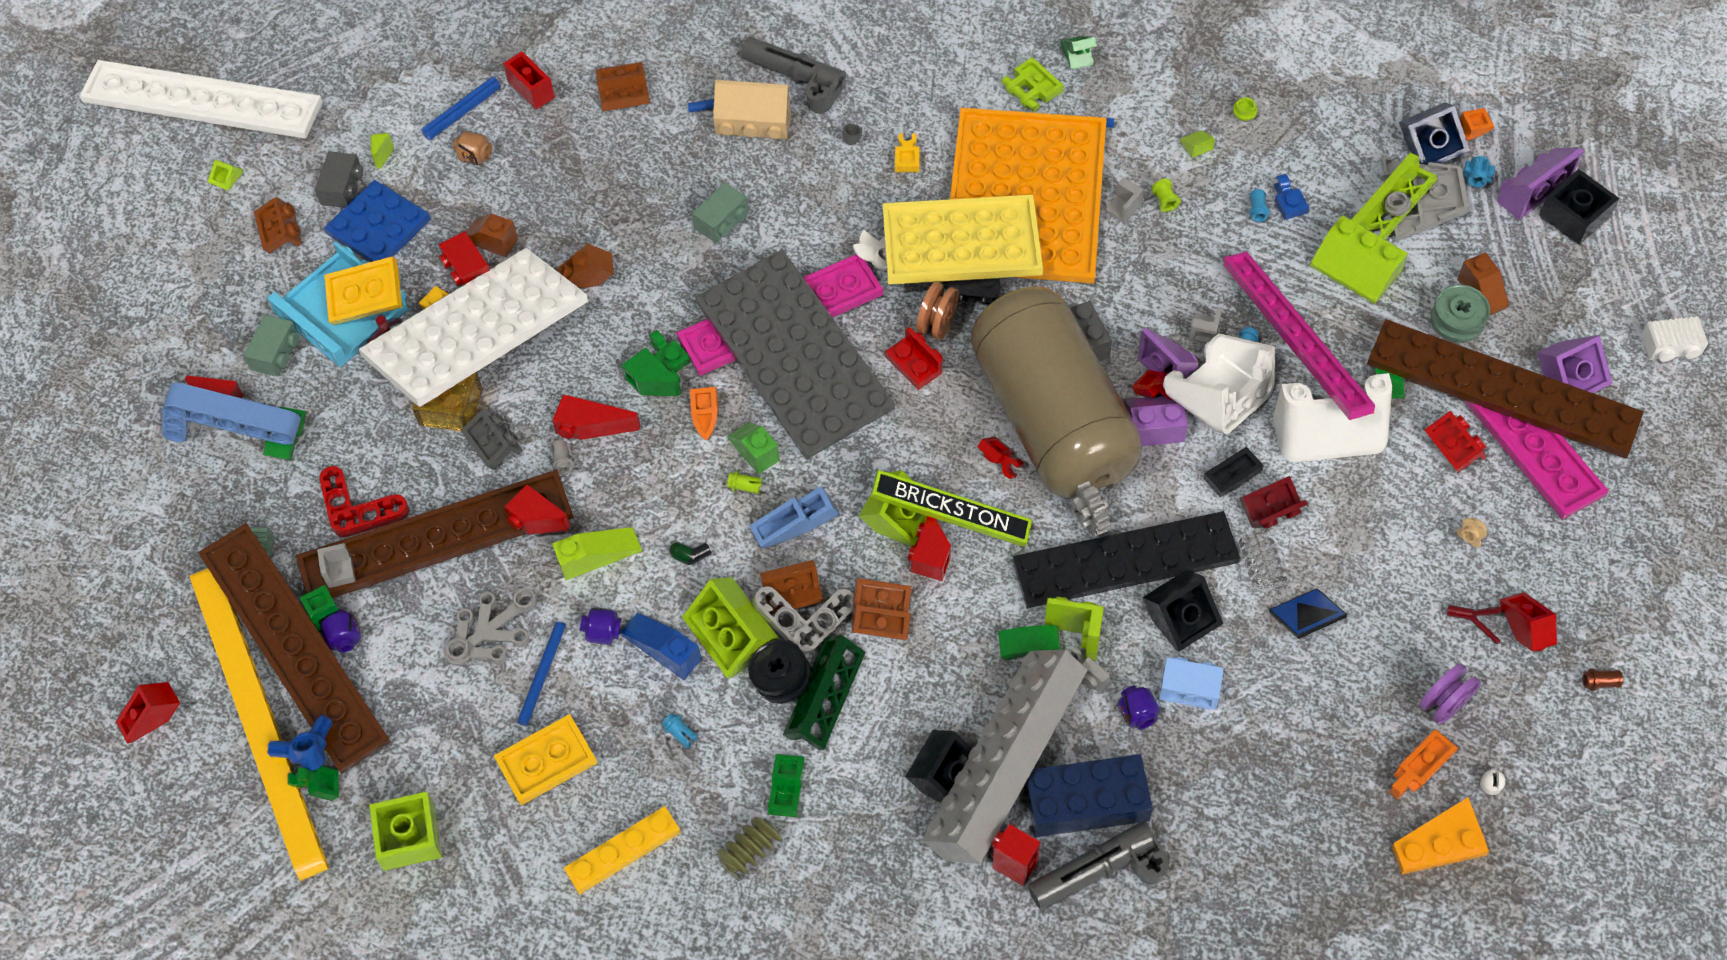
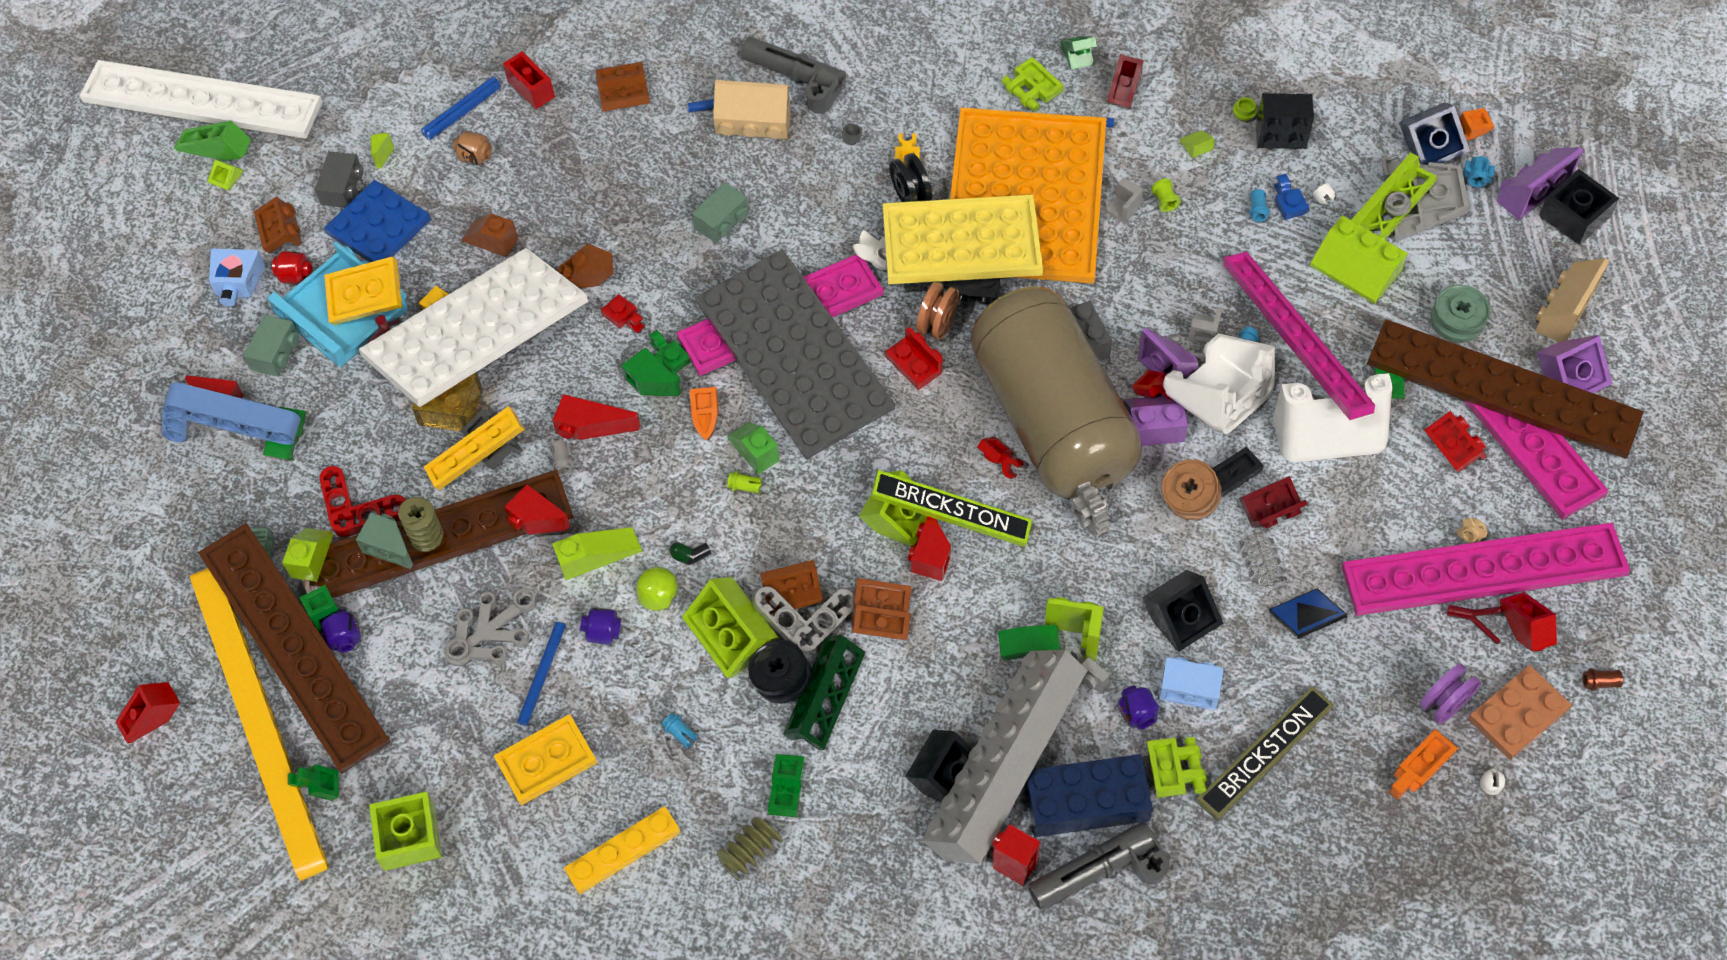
(216, 141): none -> bright green slope
(234, 273): none -> light blue torso
(291, 267): none -> red head
(306, 747): blue axle -> none
(307, 554): none -> lime slope
(336, 565): light grey panel -> none
(383, 540): none -> sand green slope
(421, 524): none -> olive piece
(462, 259): red brick -> none
(474, 448): none -> yellow plate
(622, 312): none -> red plate
(656, 588): none -> lime hair
(663, 644): blue slope -> none
(794, 518): medium blue slope -> none
(910, 179): none -> black wheel
(1125, 81): none -> dark red slope
(1126, 559): black plate -> none
(1167, 770): none -> lime plate
(1199, 502): none -> medium nougat wheel
(1264, 753): none -> tile
(1284, 121): none -> black brick
(1323, 193): none -> white hinge
(1442, 841): light orange wing -> none
(1484, 569): none -> dark pink plate
(1486, 277): dark orange slope -> none
(1519, 712): none -> nougat plate
(1570, 299): none -> tan slope
(1674, 338): white brick -> none

